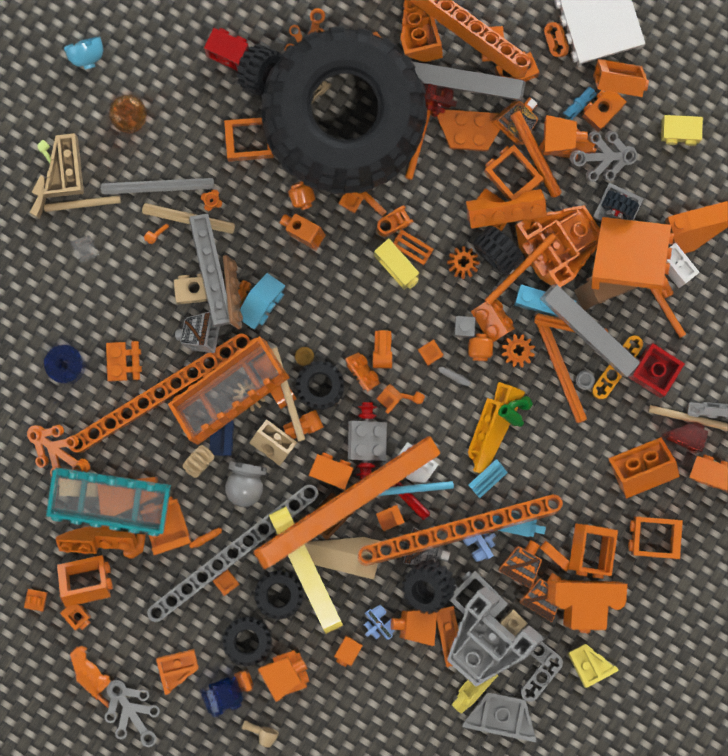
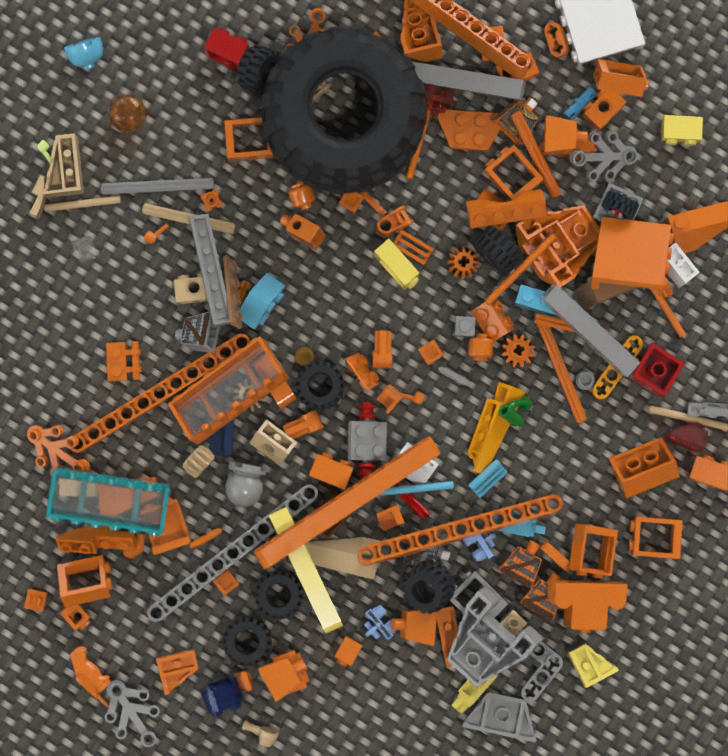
(54, 360): clear blue brick -> none
(290, 403): tan piece -> none

